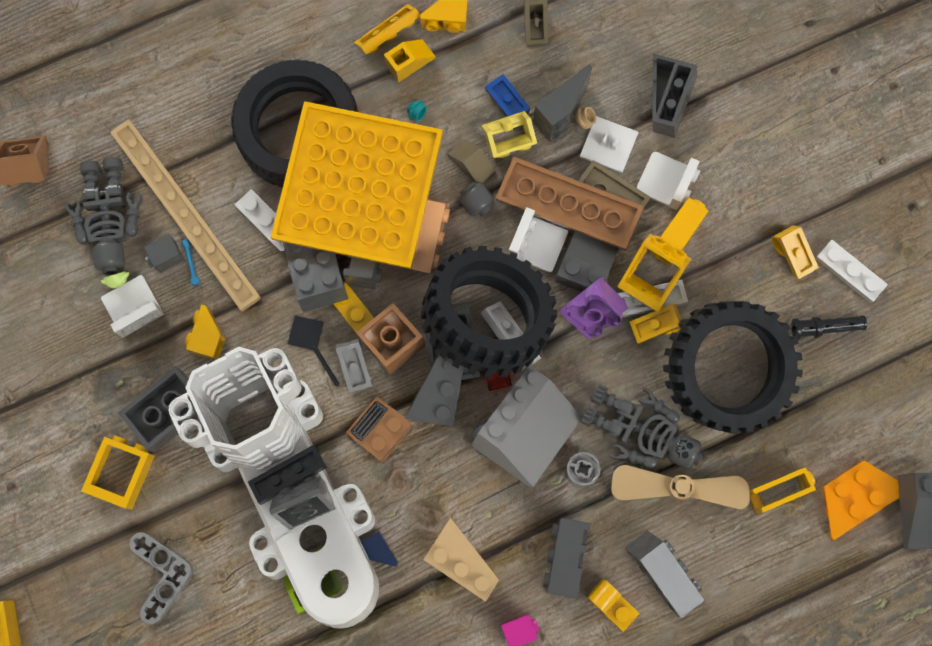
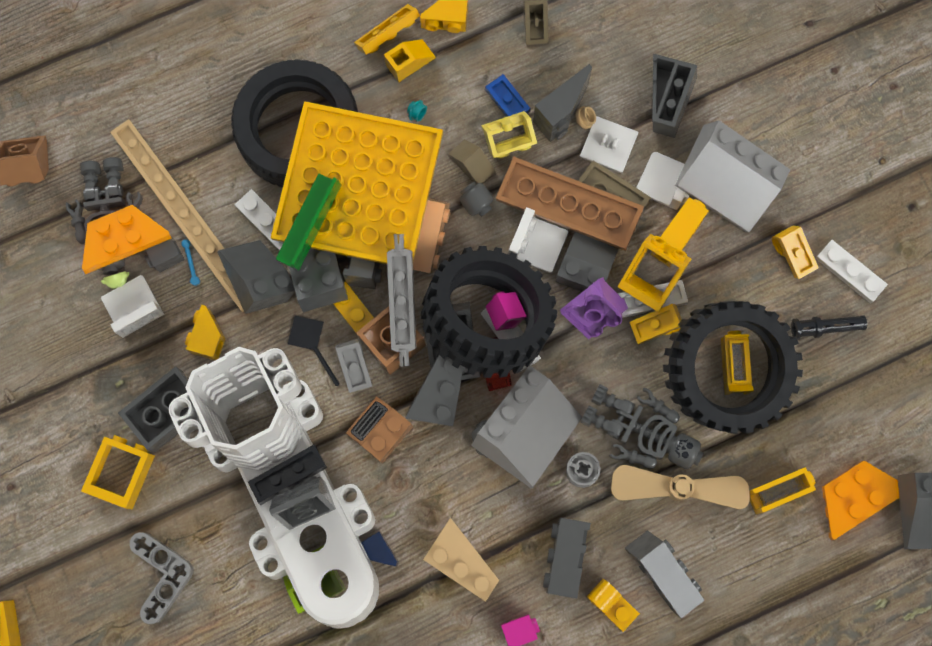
(119, 237): none -> light orange wing
(256, 276): none -> dark grey slope
(308, 221): none -> green panel
(401, 299): none -> light grey plate
(505, 311): none -> dark pink brick
(731, 175): none -> light grey slope
(736, 363): none -> yellow window

